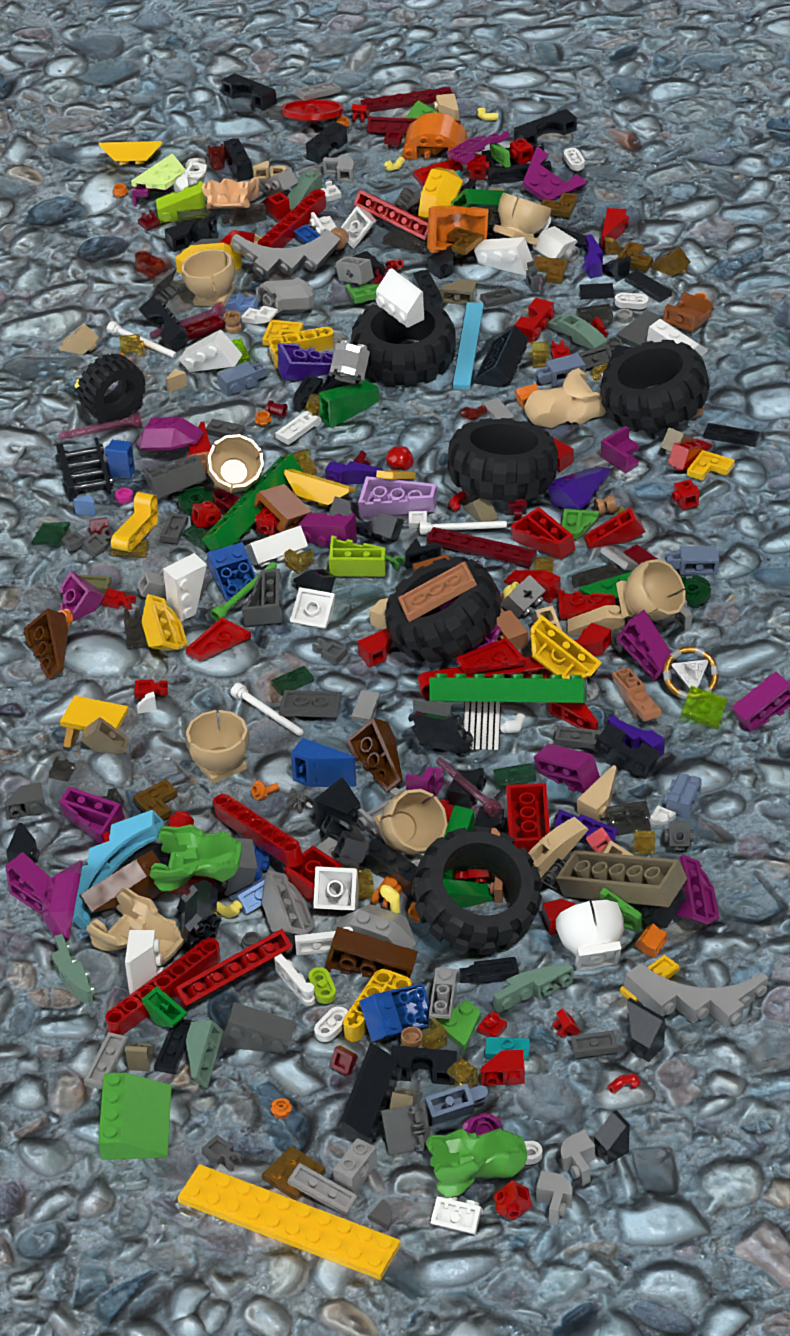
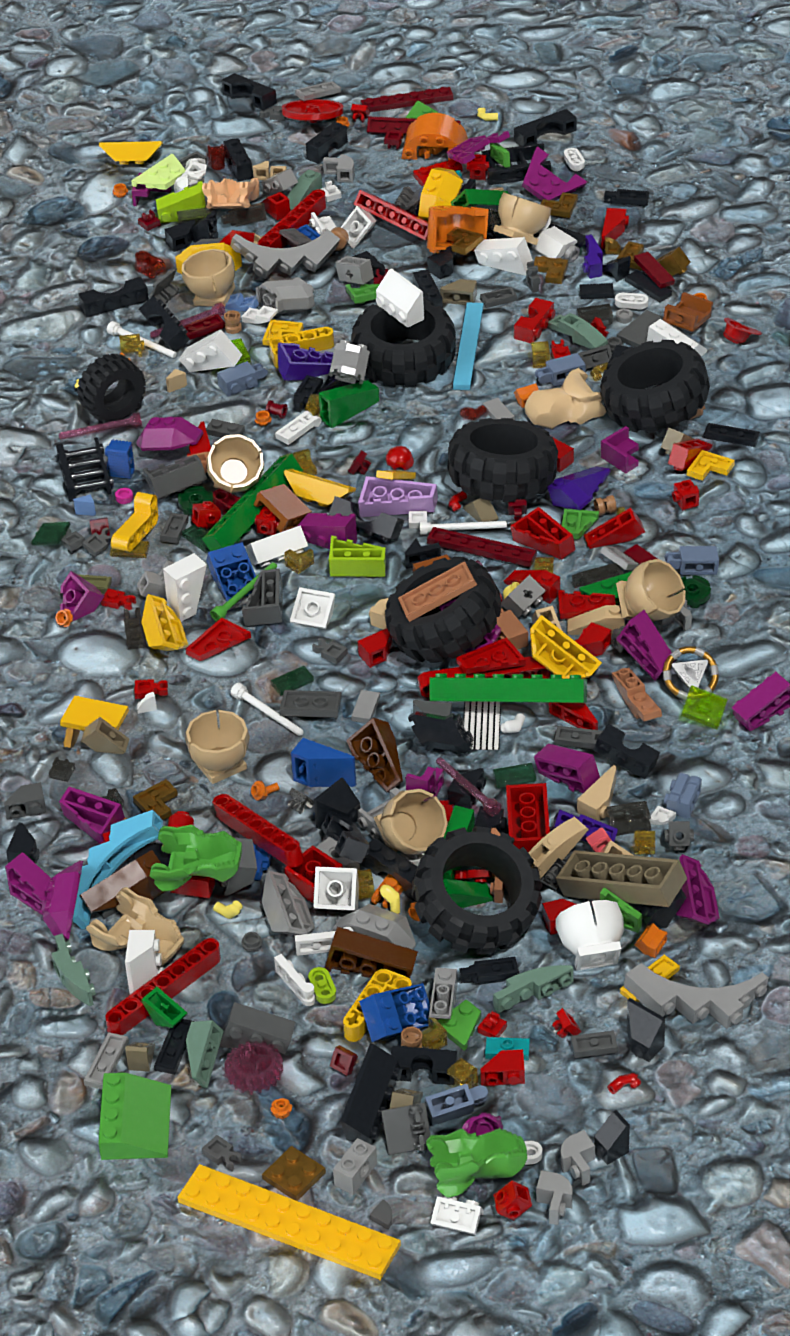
(48, 640): reddish brown wedge -> none
(79, 341): tan slope -> none
(96, 303): none -> black arch
(199, 913): black brick -> none
(231, 969): red brick -> none
(250, 896): light blue panel -> none
(254, 1066): none -> clear pink gear
(294, 237): none -> flat silver panel
(316, 580): black slope -> none
(322, 1189): light grey tile -> none
(327, 1027): white plate -> none
(351, 473): dark purple slope -> none
(395, 166): light yellow arm -> none
(395, 265): red arm -> none
(397, 561): bright green hand -> none
(405, 241): clear smoke hinge -> none
(447, 105): tan slope -> none
(502, 359): black slope -> none
(521, 151): red brick -> none
(625, 197): none -> black hinge
(635, 737): dark purple slope -> none
(654, 269): none -> dark red tile
(737, 332): none -> red piece

